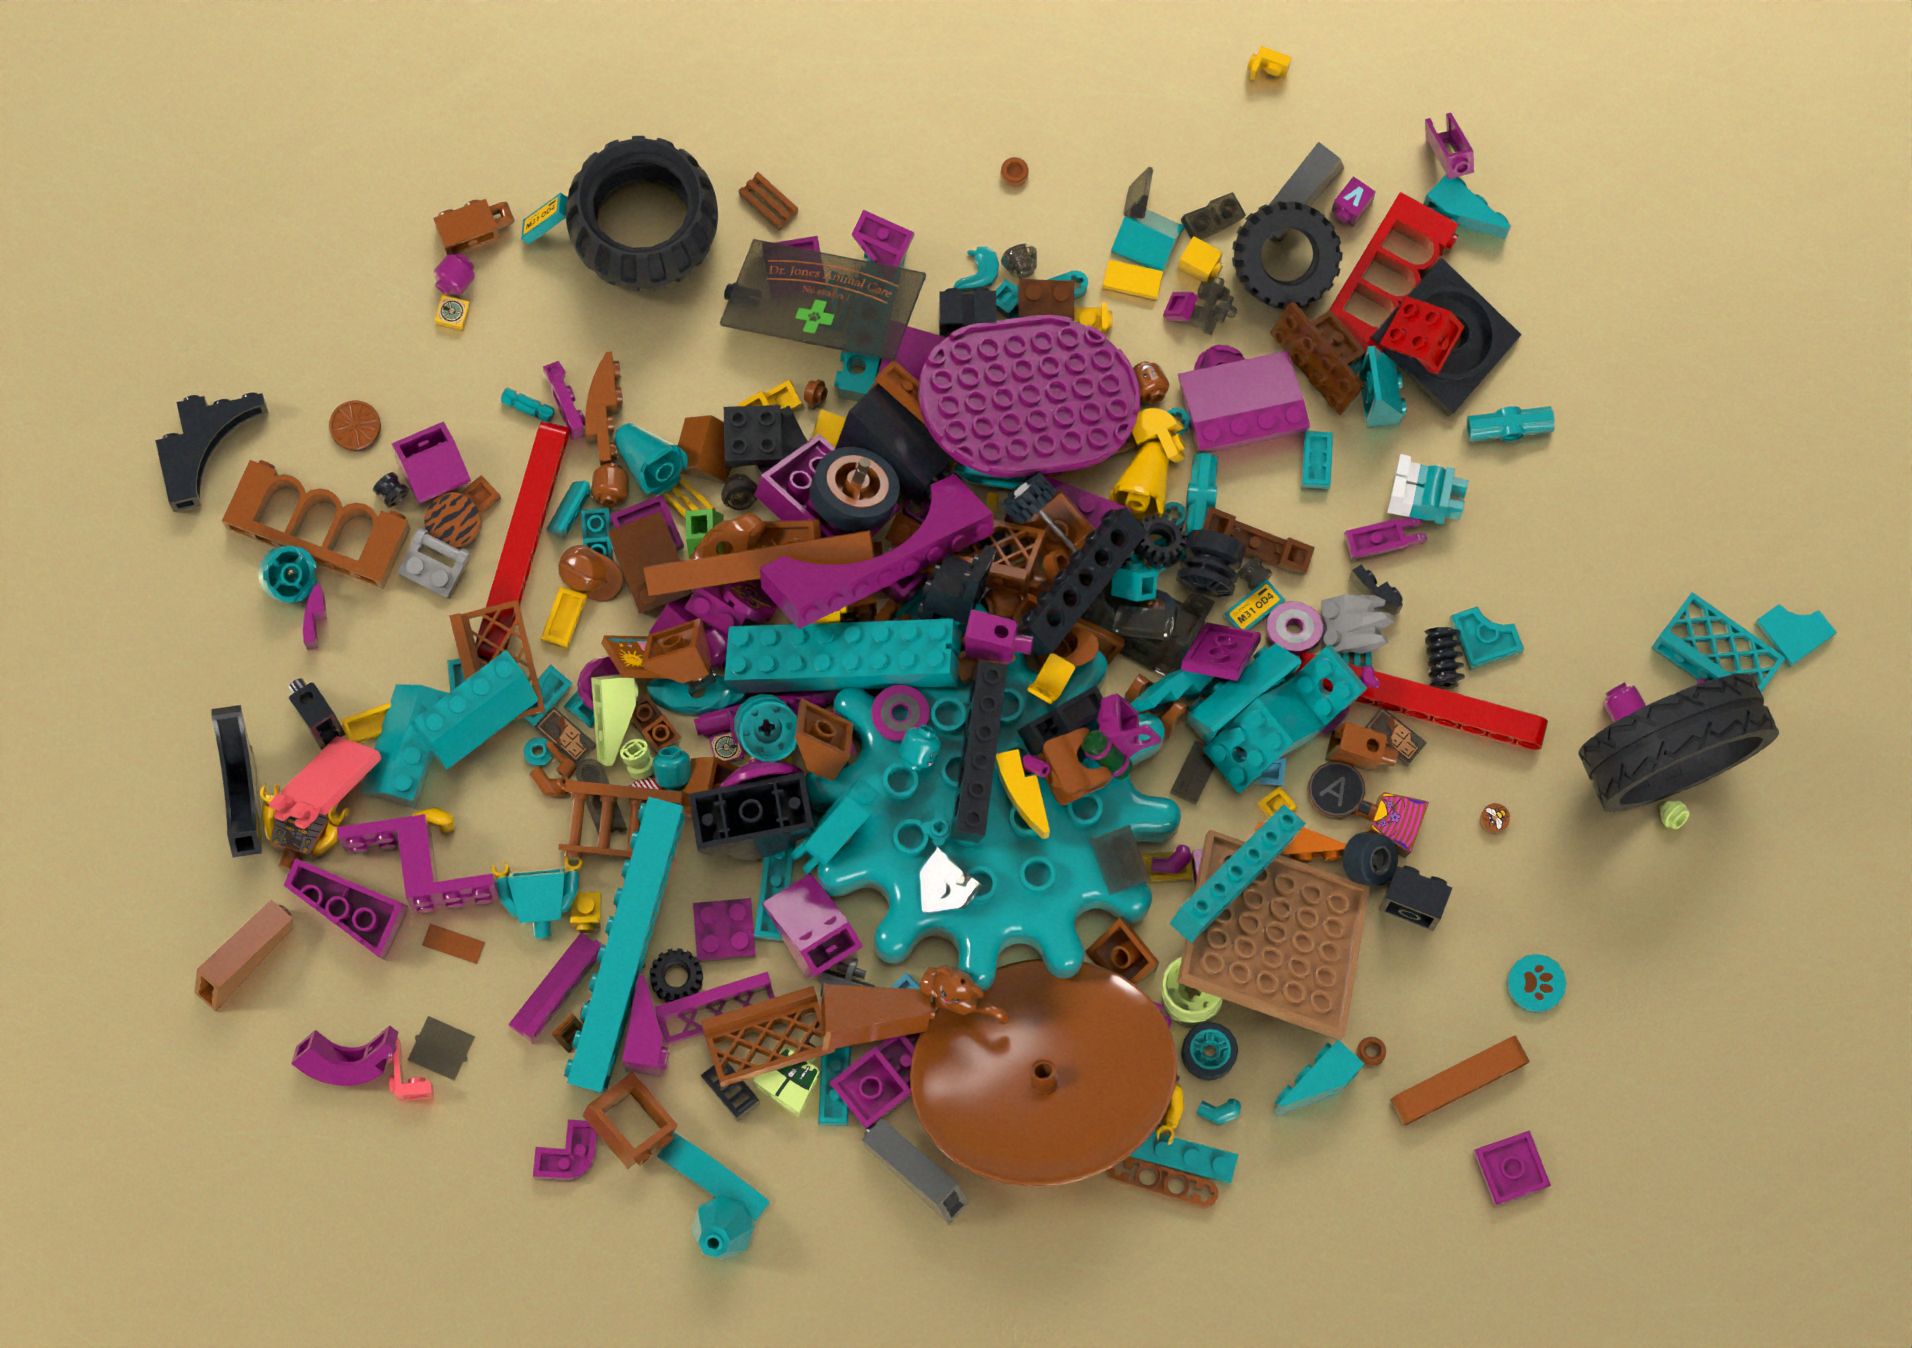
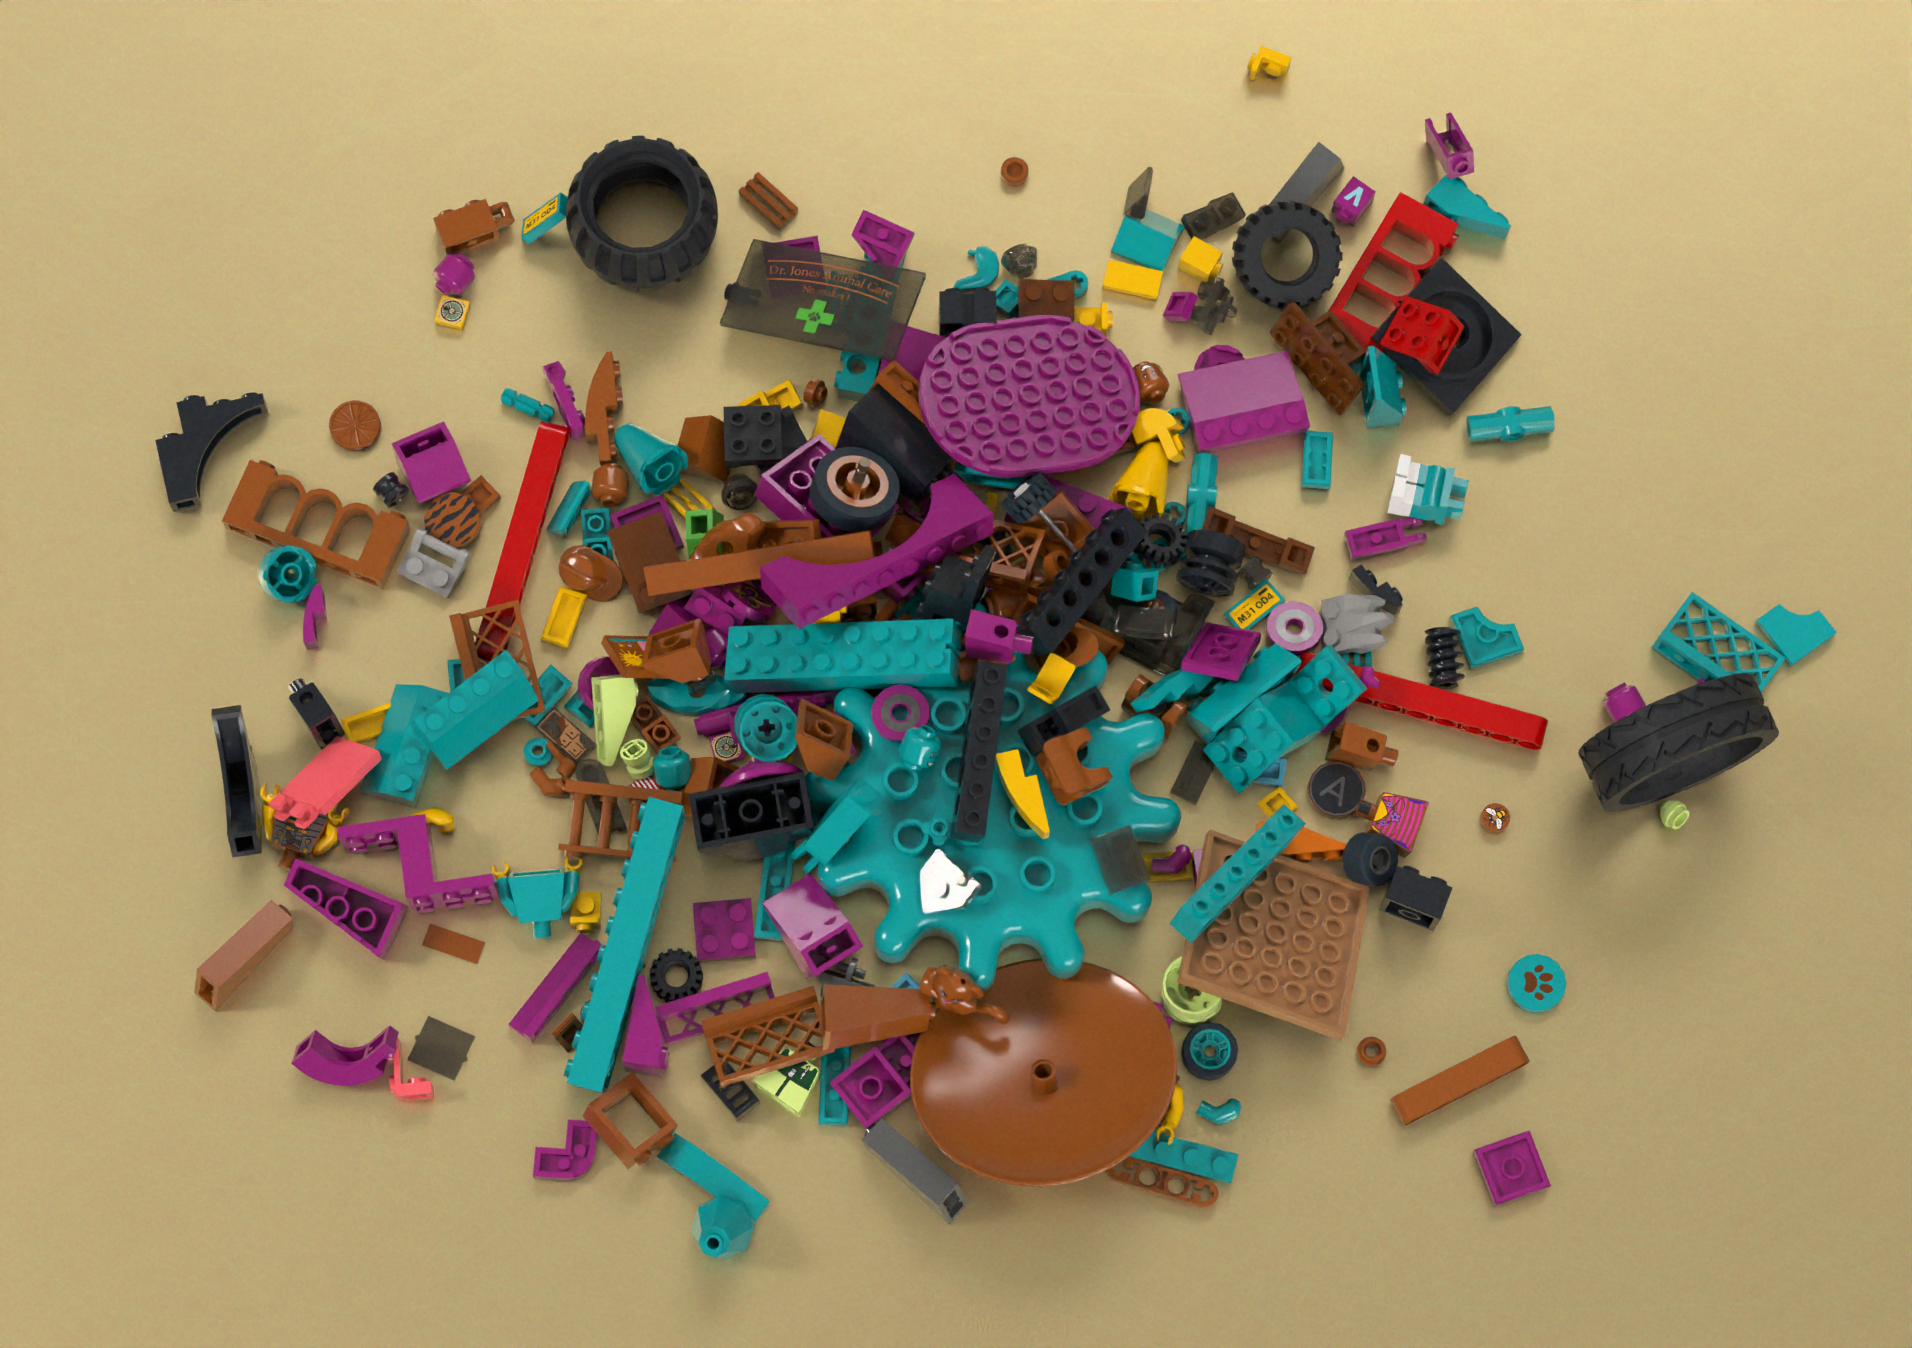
(1033, 765): magenta arm -> none
(1117, 736): magenta piece -> none
(1123, 953): dark orange slope -> none
(1327, 1078): teal slope -> none
(1398, 735): tile -> none

